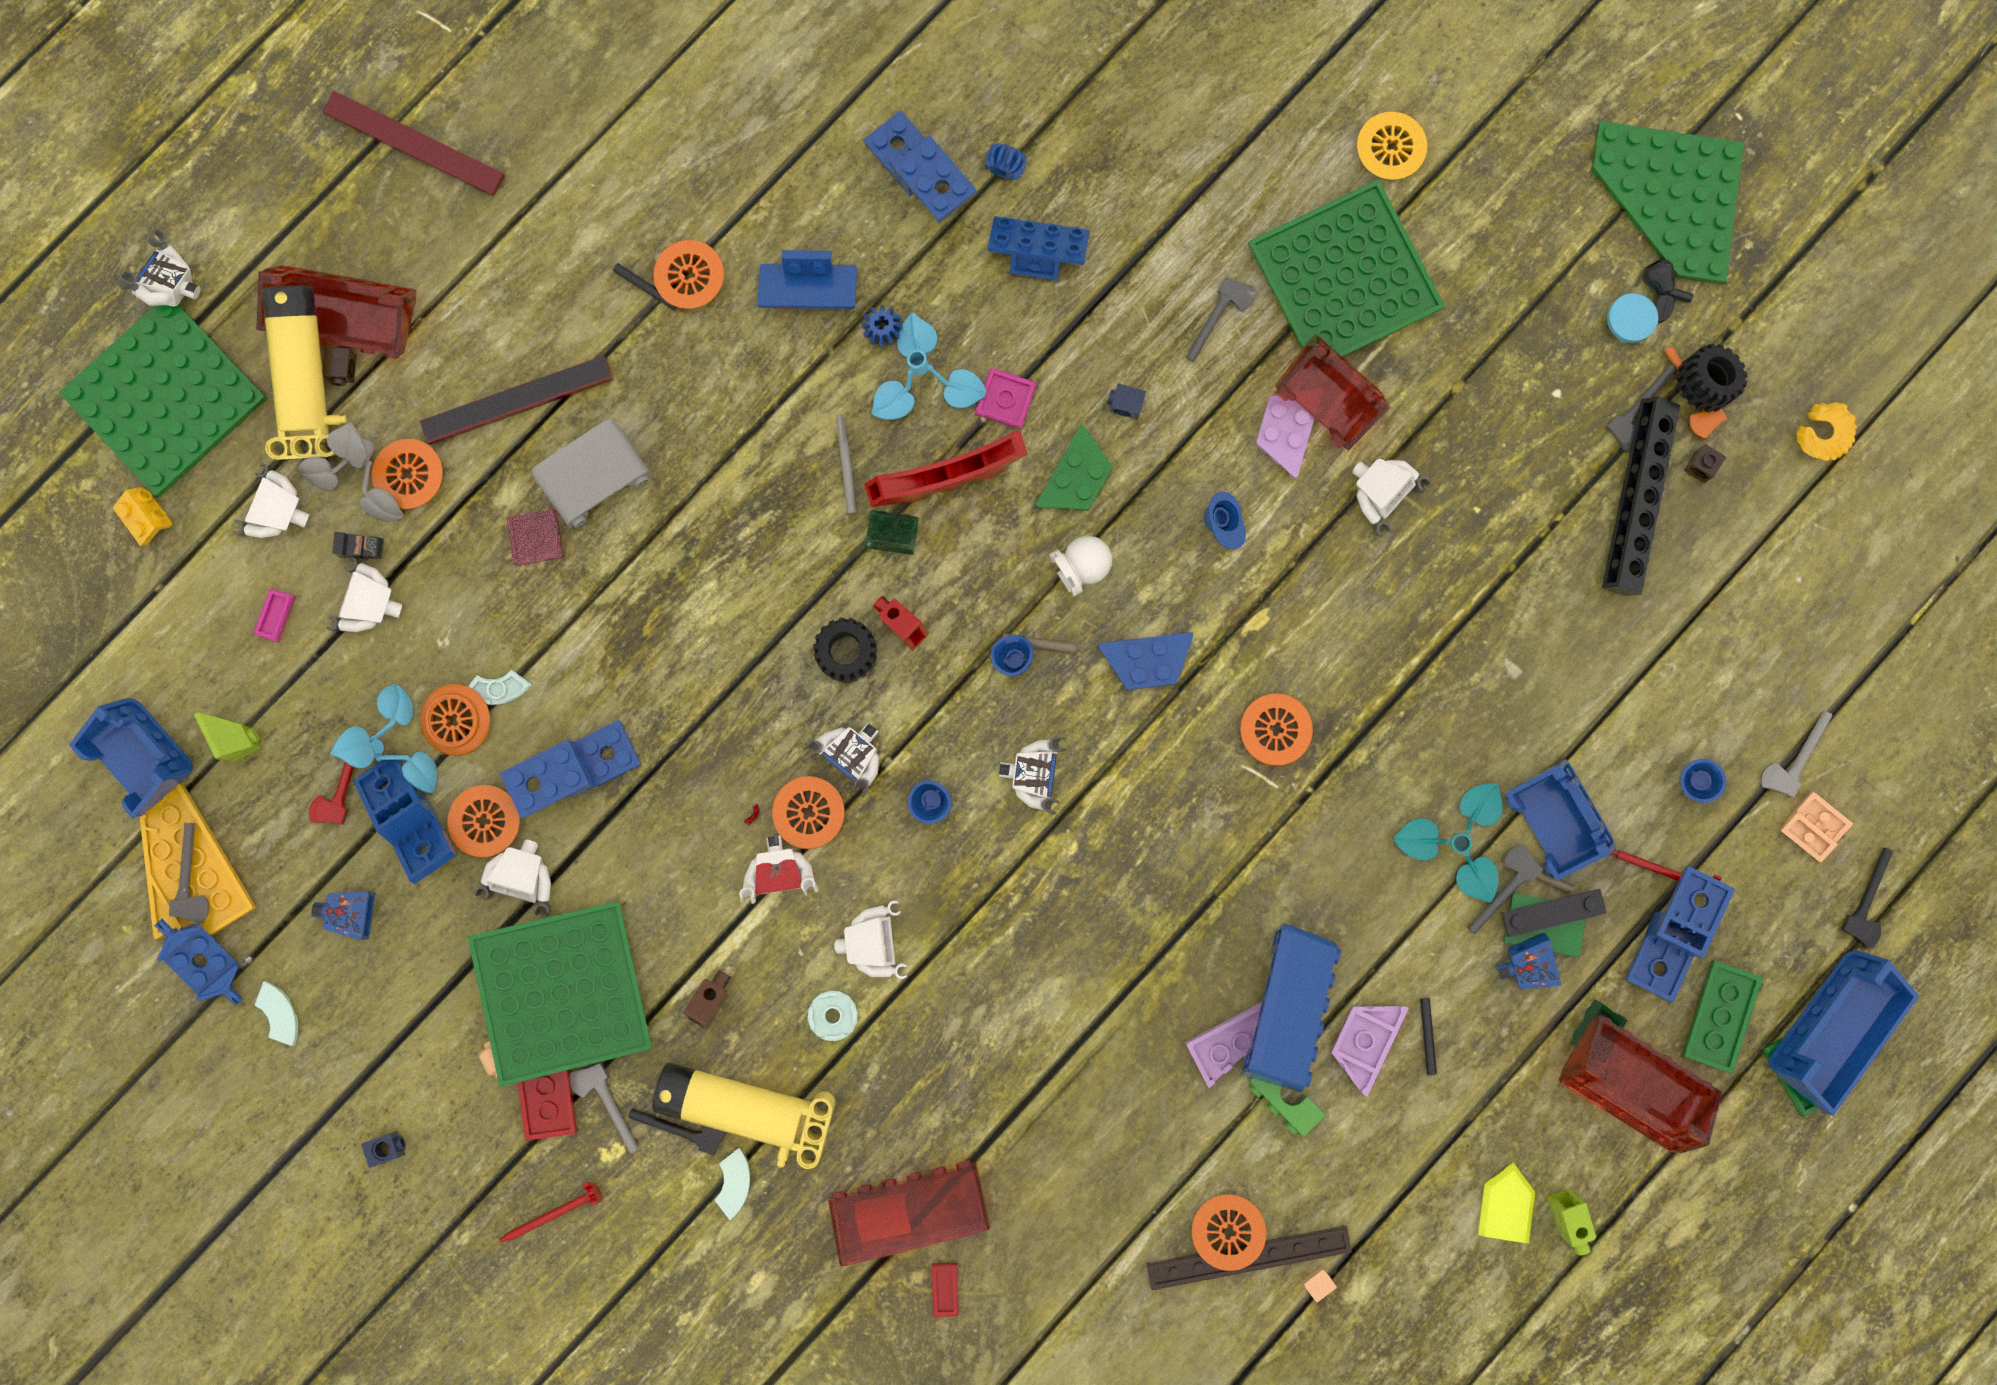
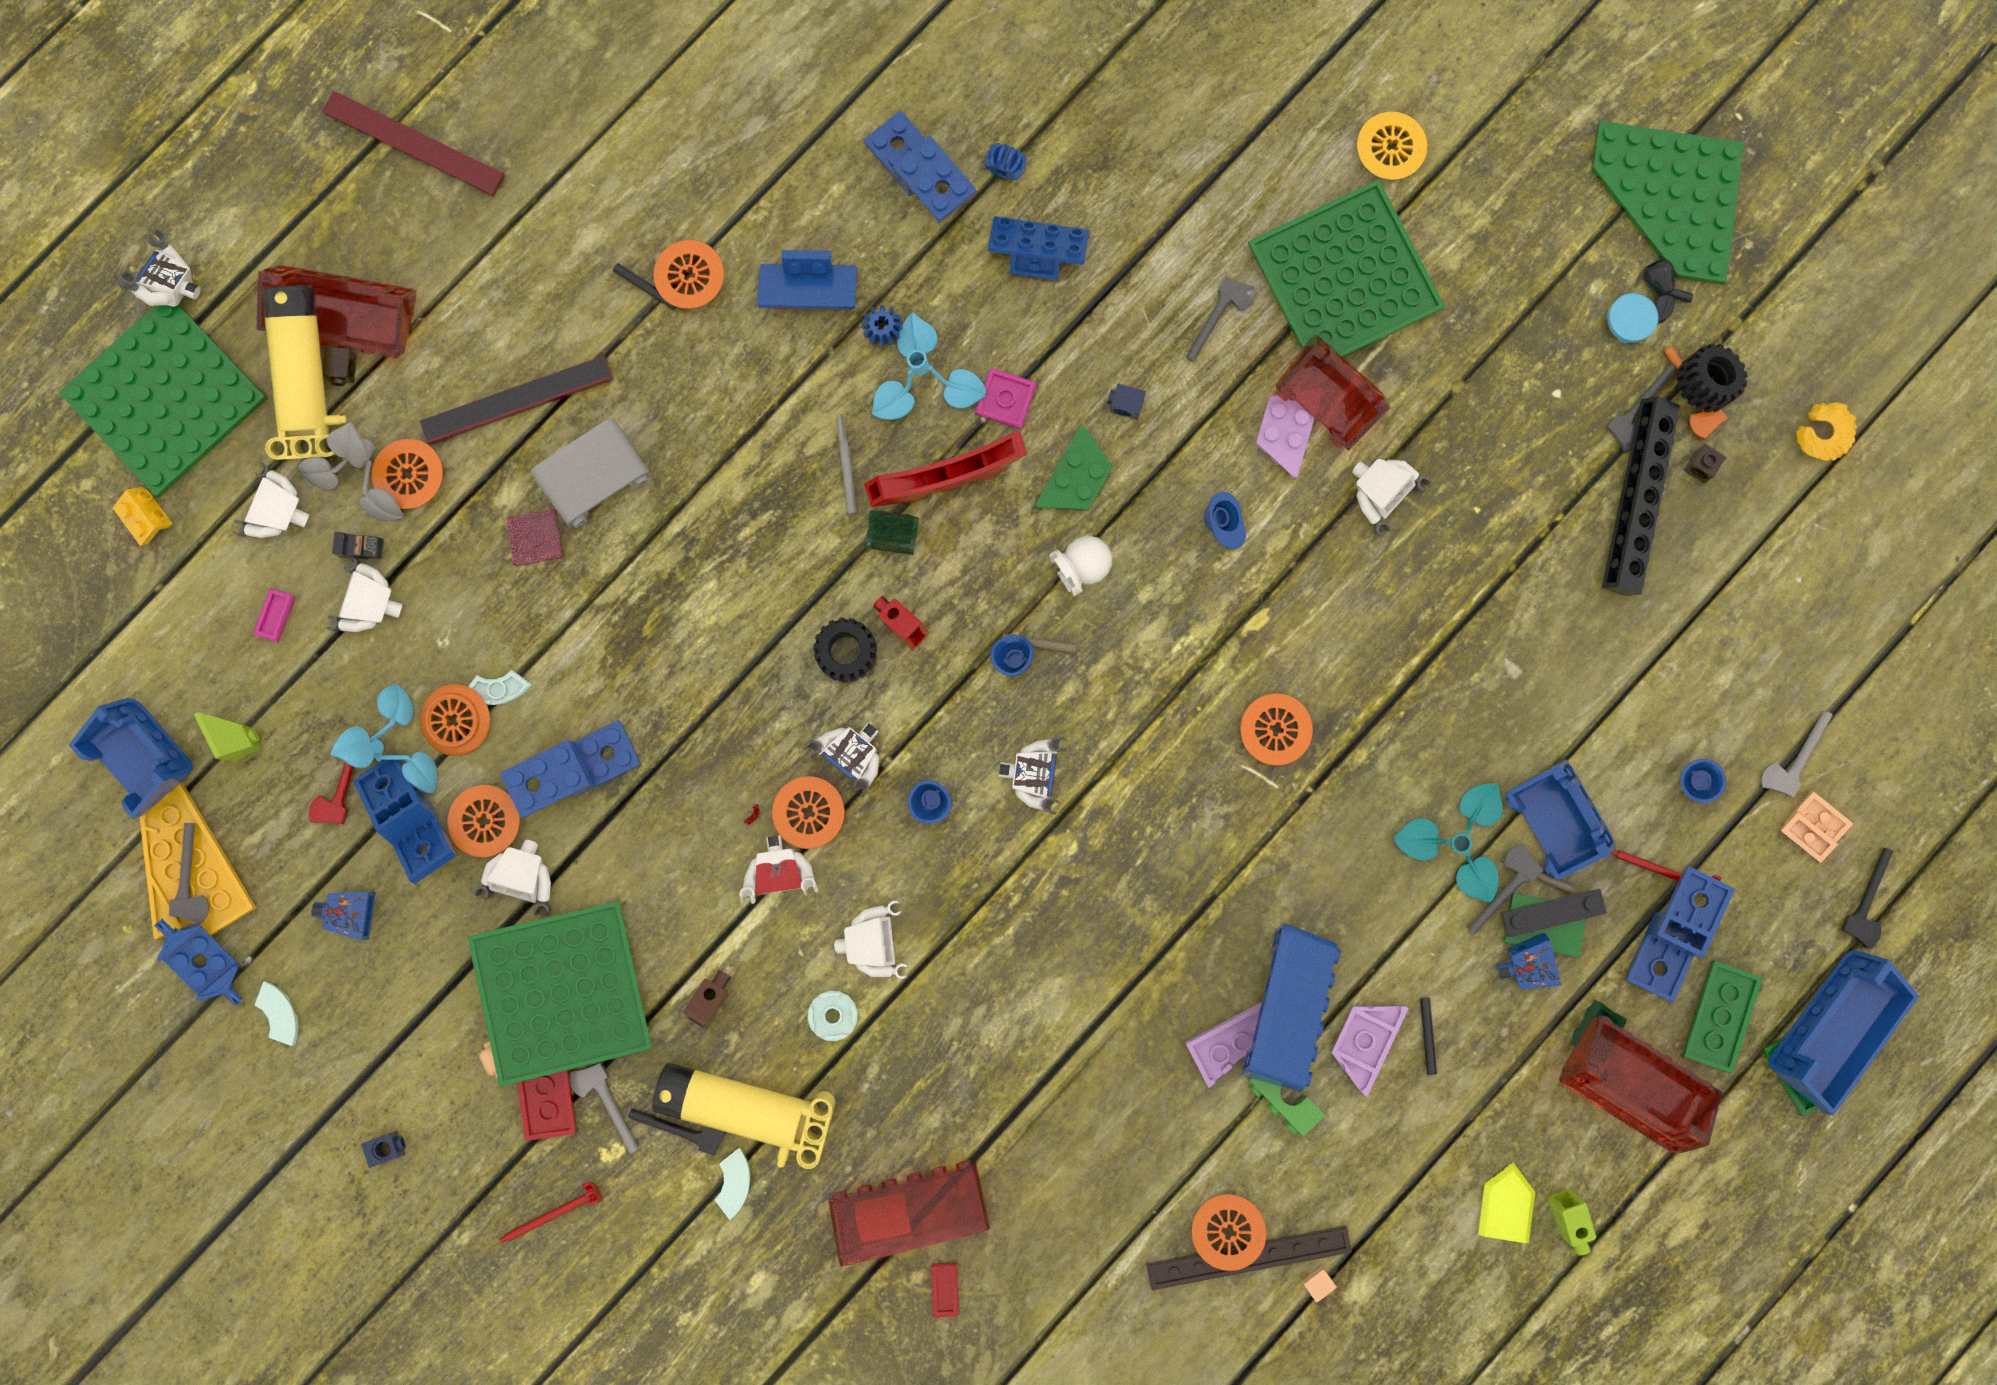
(1148, 660): blue wing -> none

